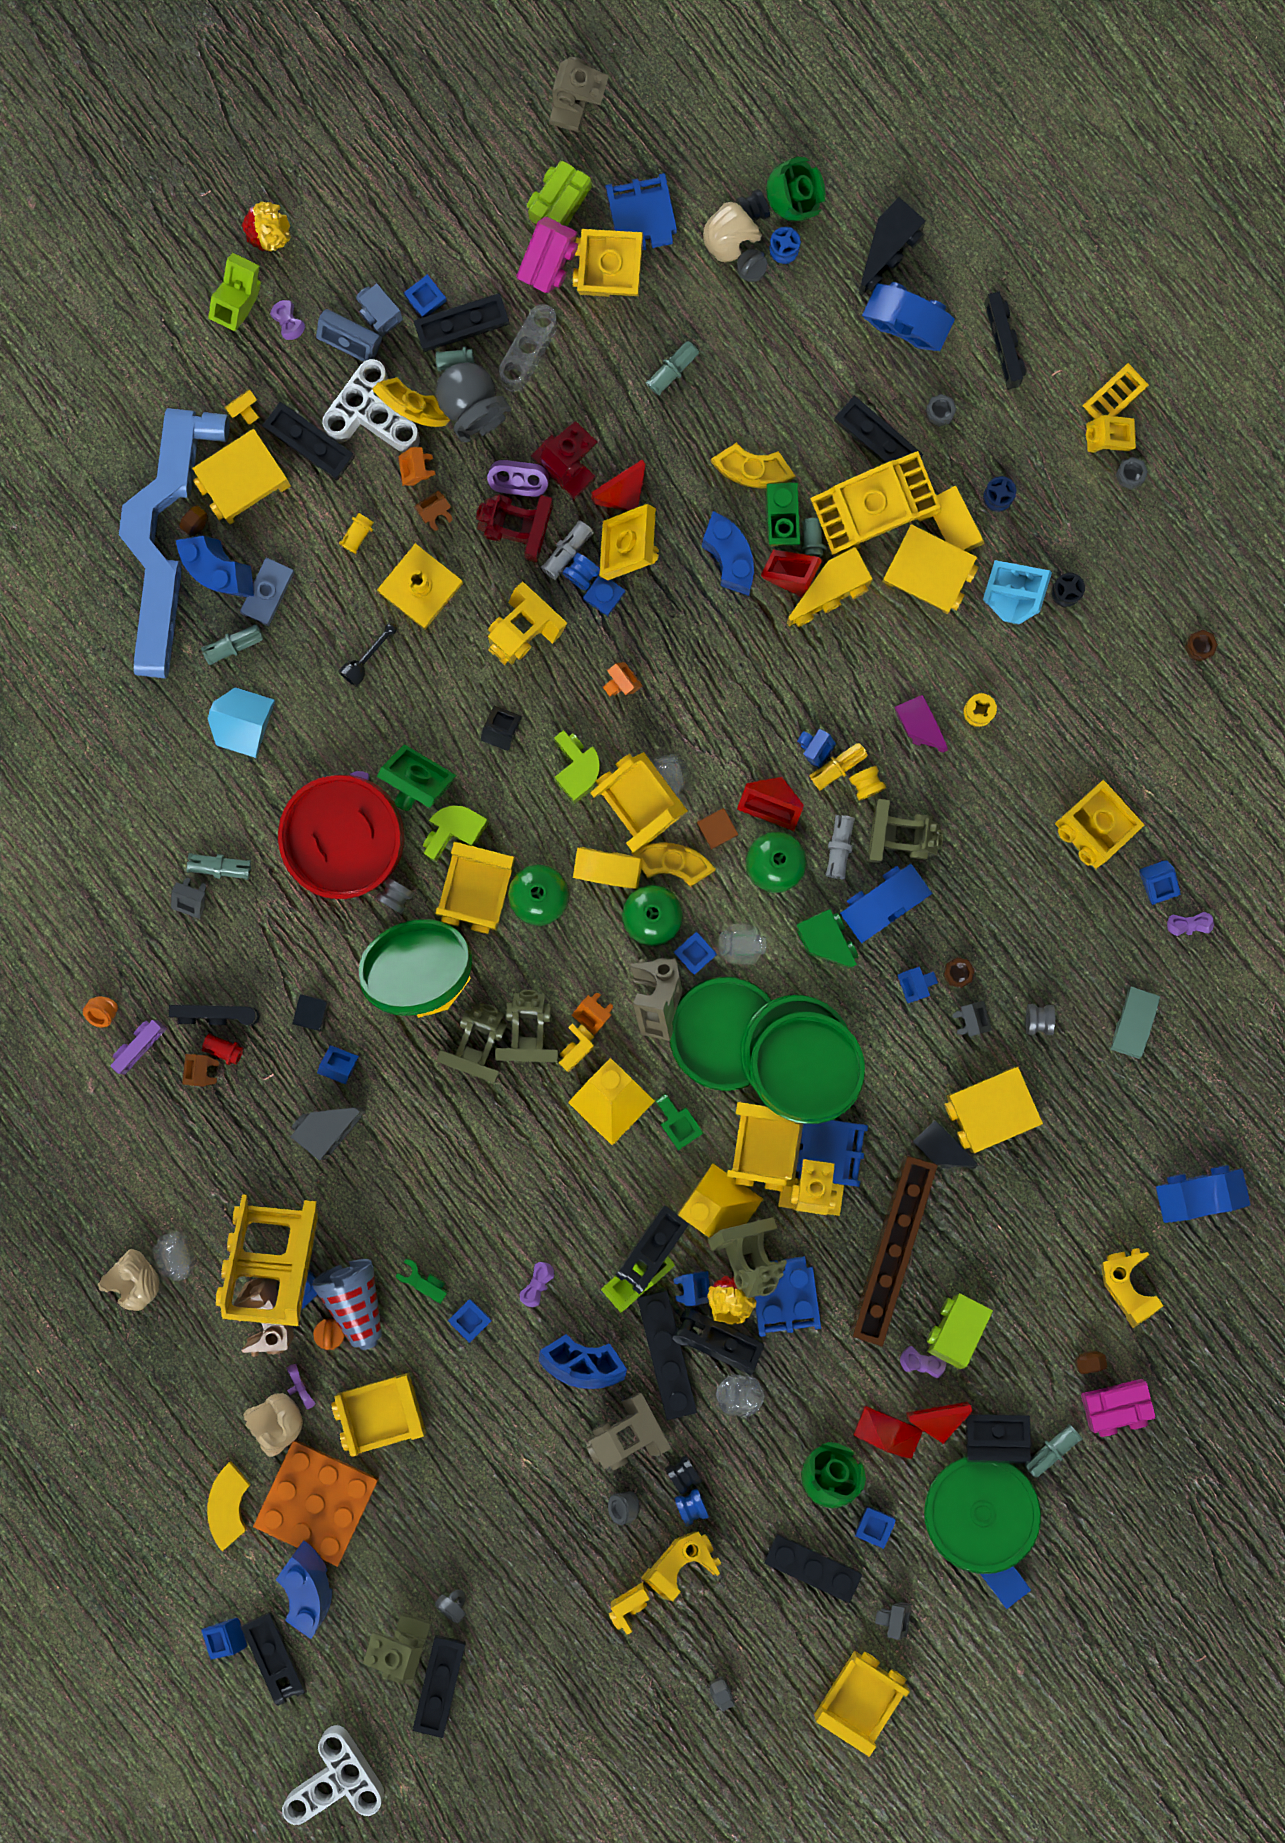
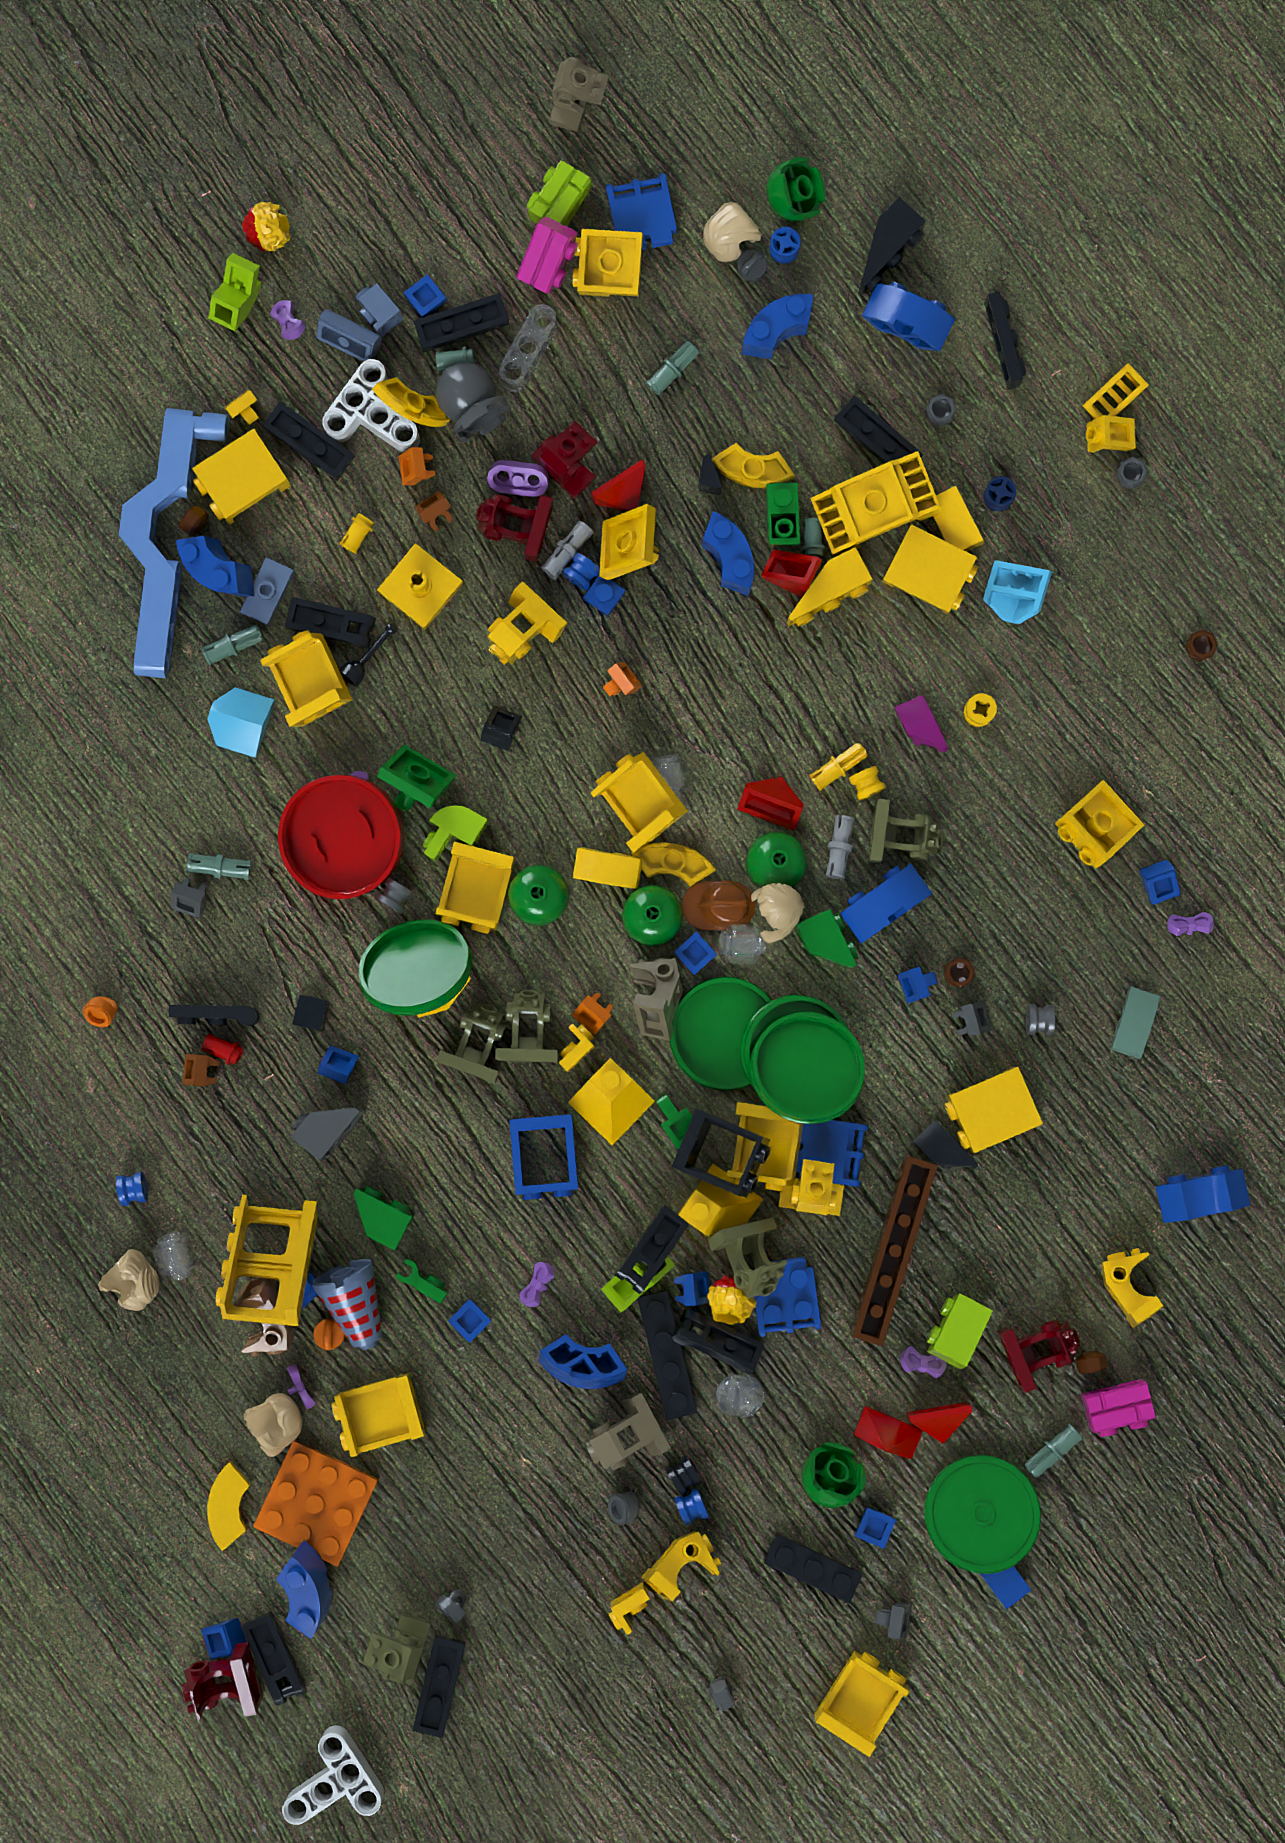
(132, 1188): none -> blue wheel
(146, 1036): medium lavender plate -> none
(205, 1692): none -> dark red tile
(307, 678): none -> yellow panel
(329, 621): none -> black plate
(381, 1219): none -> green slope
(537, 1123): none -> blue window
(584, 770): lime brick -> none
(694, 1140): none -> black window
(709, 480): none -> black slope
(717, 828): dark orange tile -> none
(718, 905): none -> dark orange piece
(755, 205): black wheel -> none
(776, 323): none -> blue brick
(781, 908): none -> tan hair
(817, 747): blue tile -> none
(998, 1438): black plate -> none
(1061, 1339): none -> dark red tile
(1071, 584): black wheel -> none

